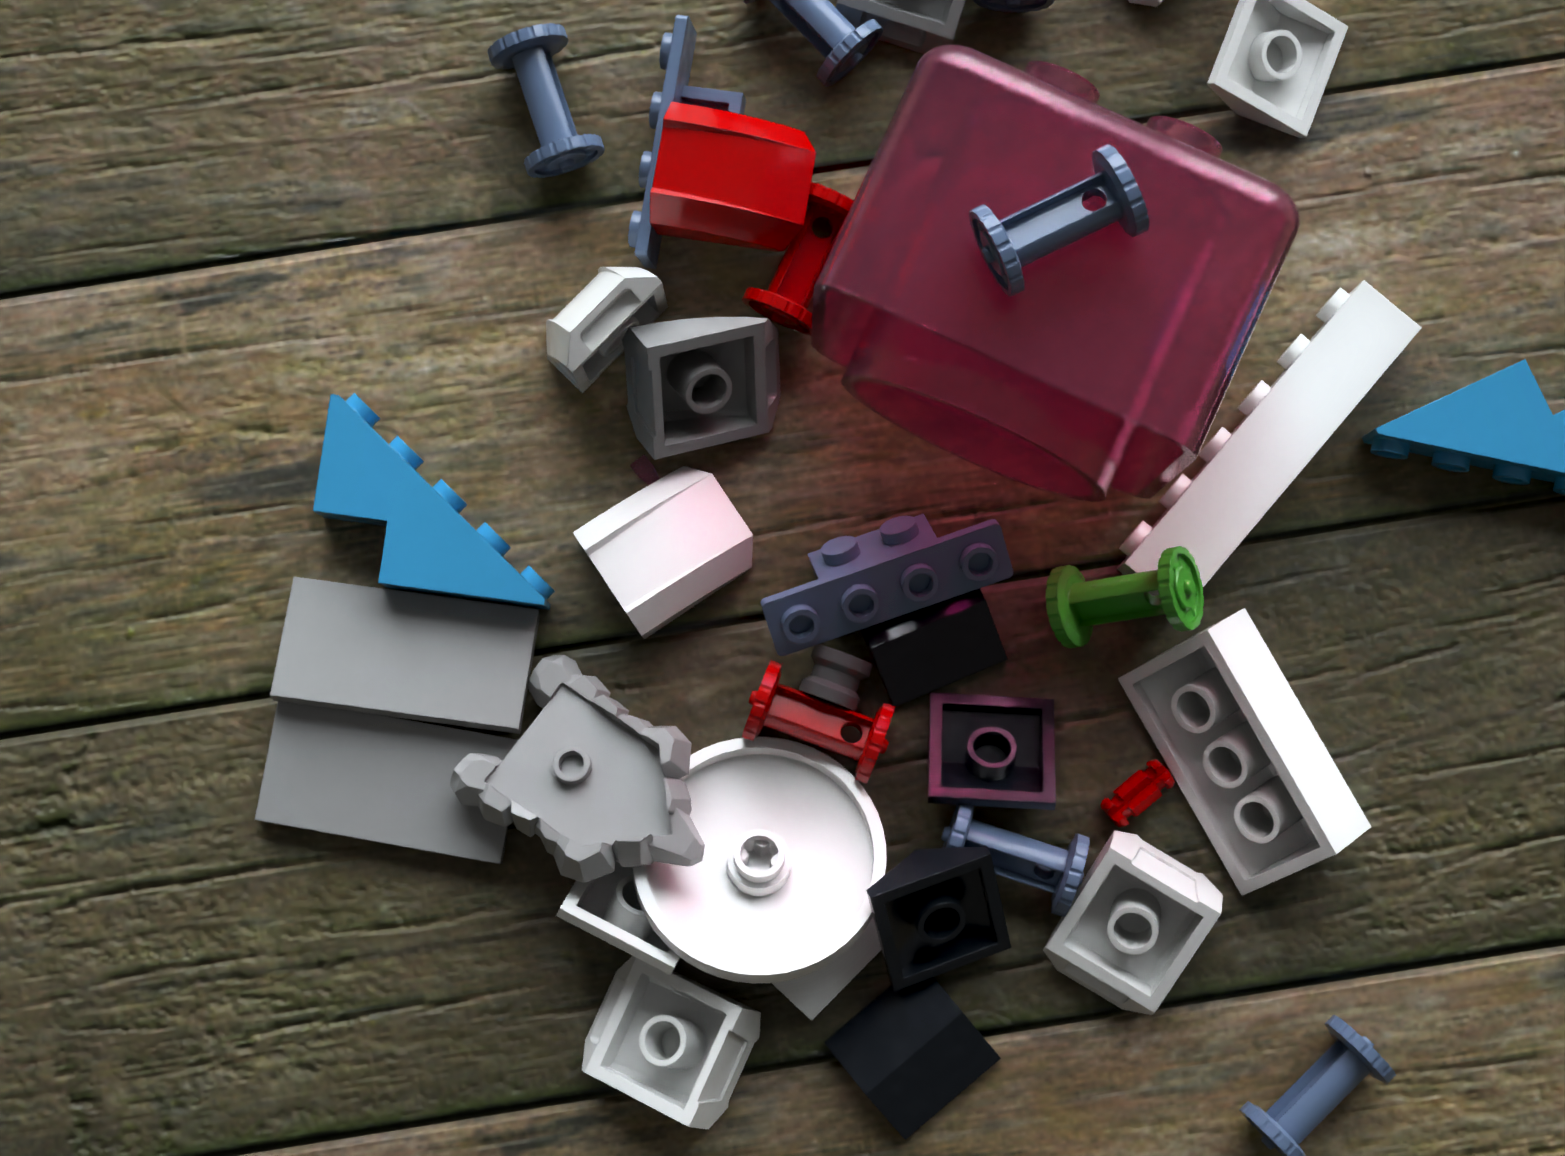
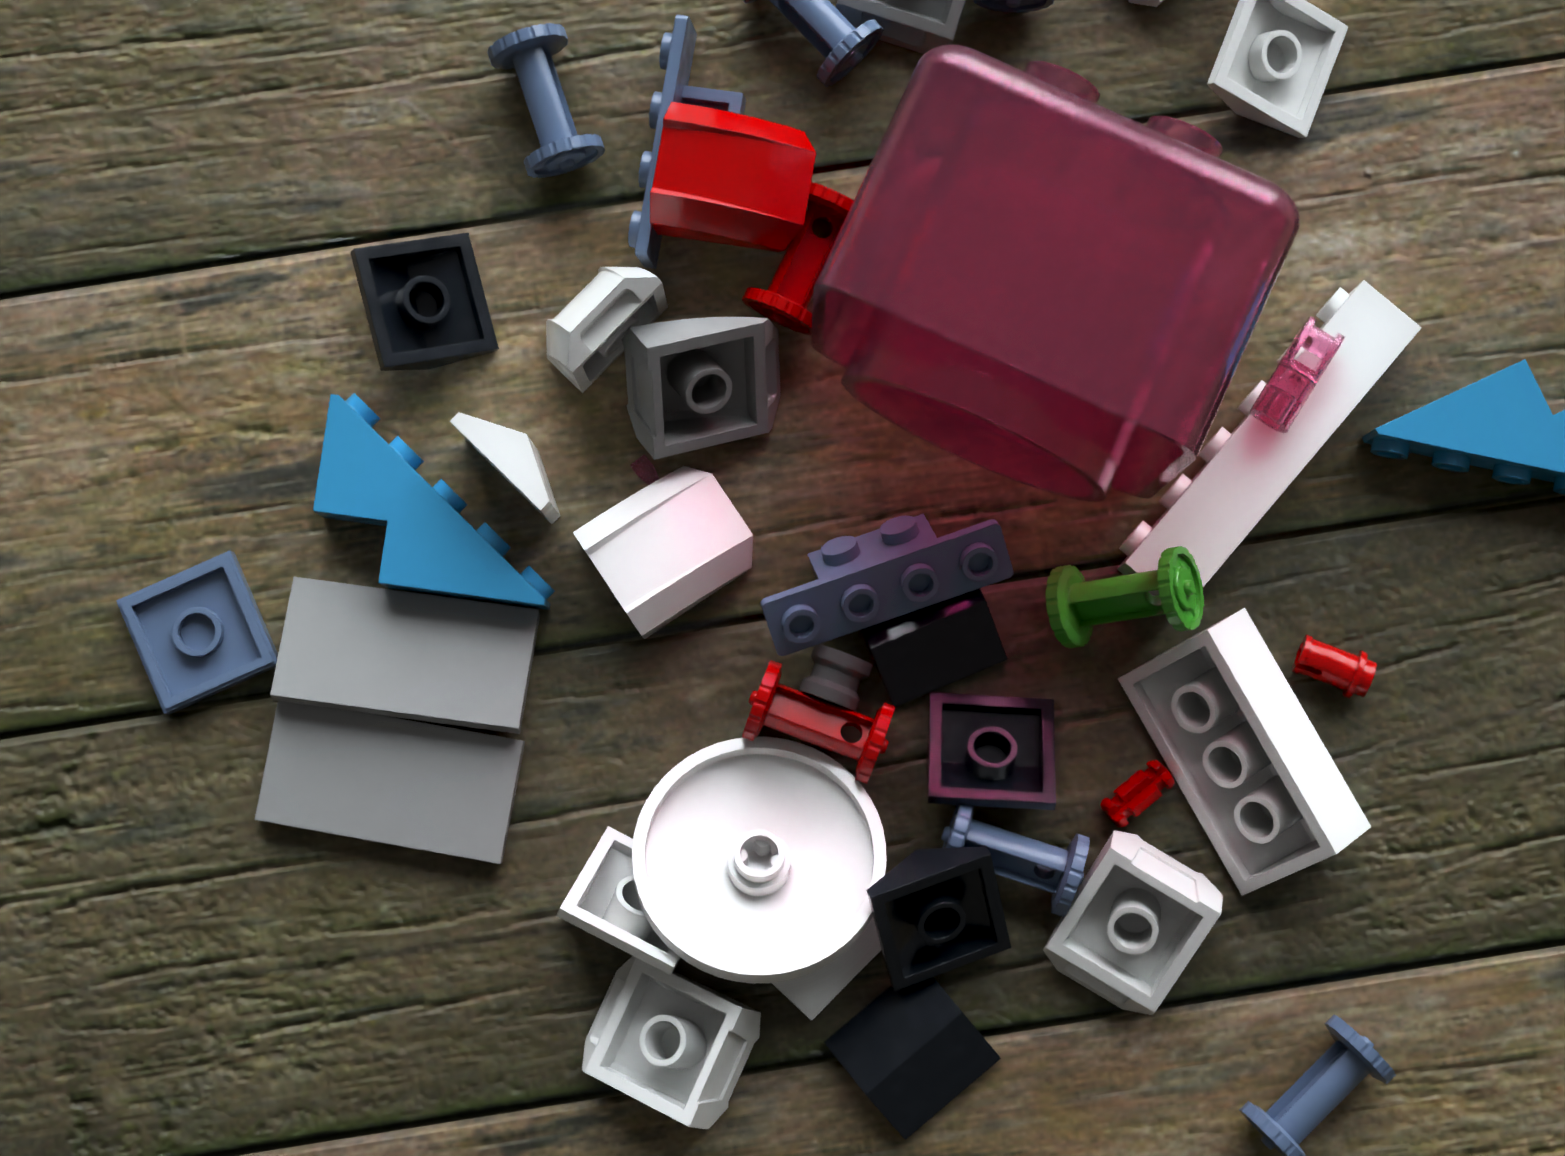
(198, 632): none -> sand blue tile
(424, 302): none -> black slope
(514, 458): none -> white slope
(588, 780): light grey shield -> none
(1059, 220): sand blue hose -> none
(1293, 381): none -> clear pink bar
(1335, 666): none -> red pin

